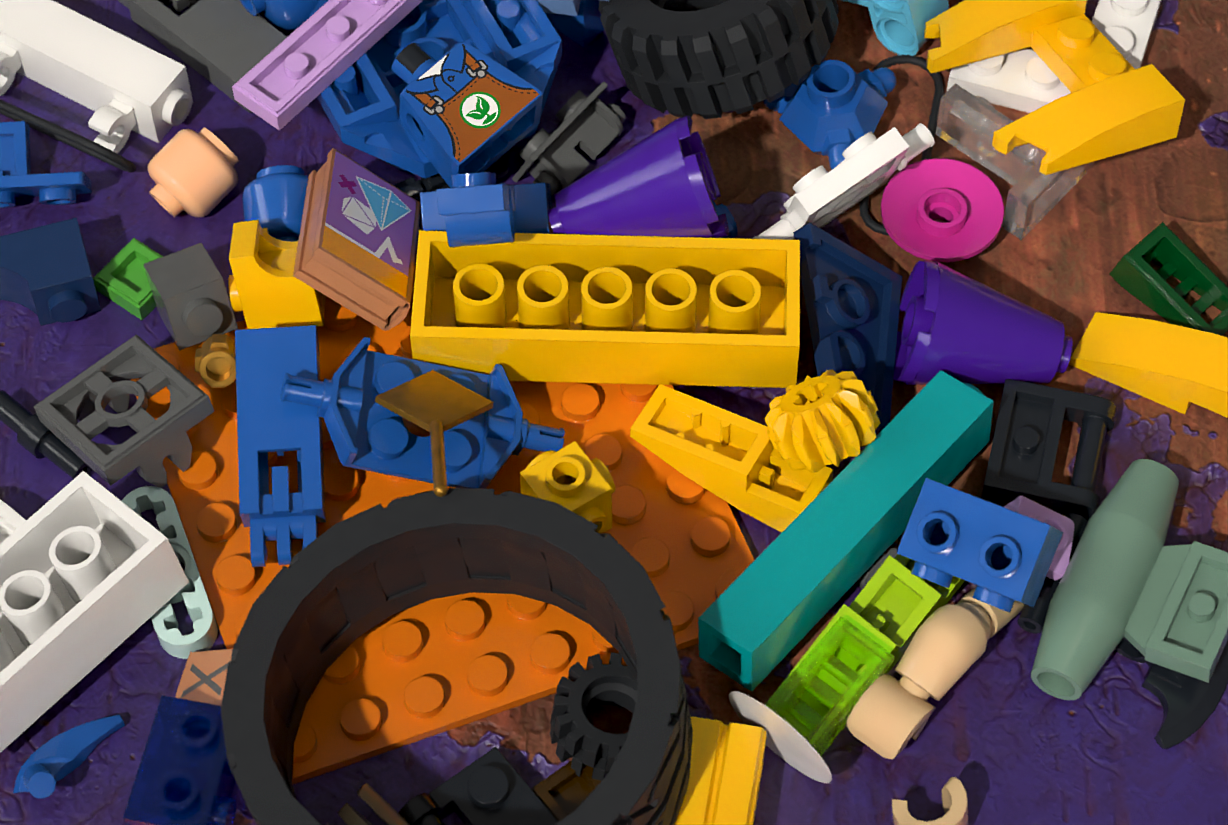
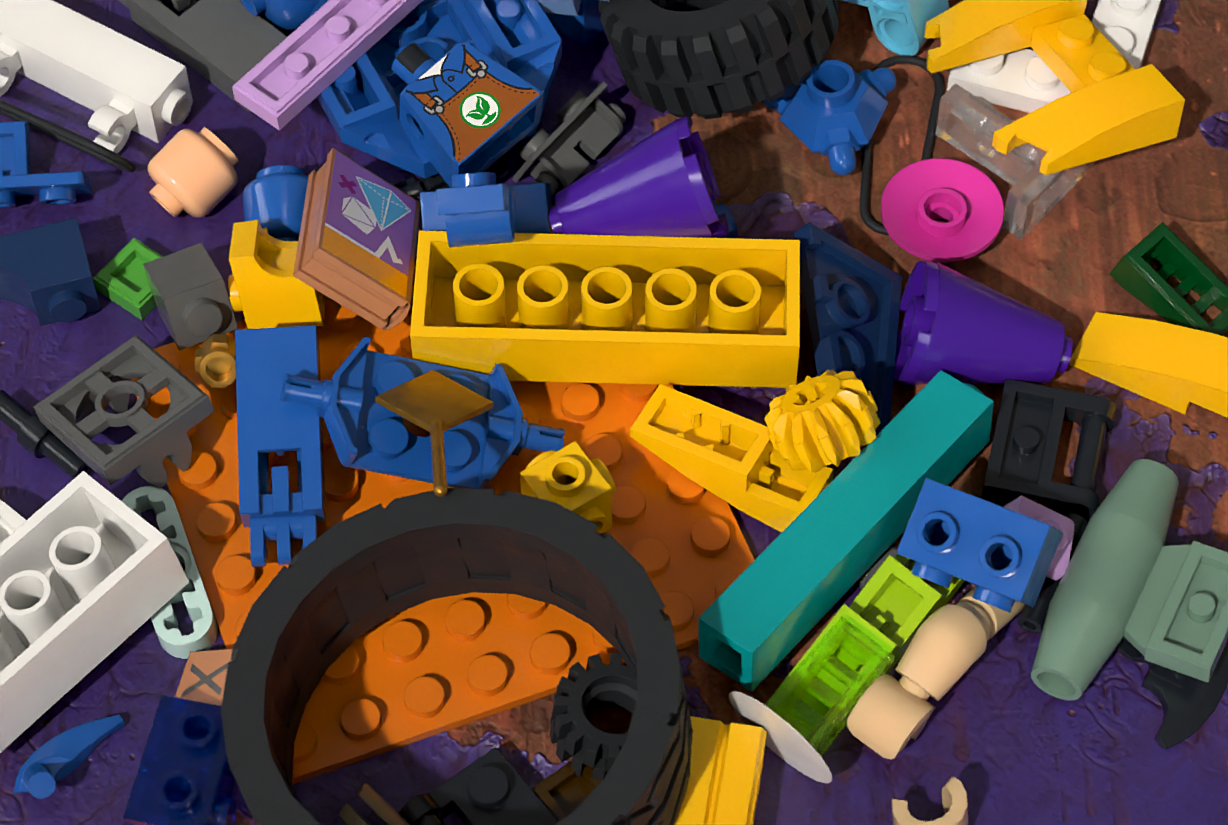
(866, 167): white plate -> none

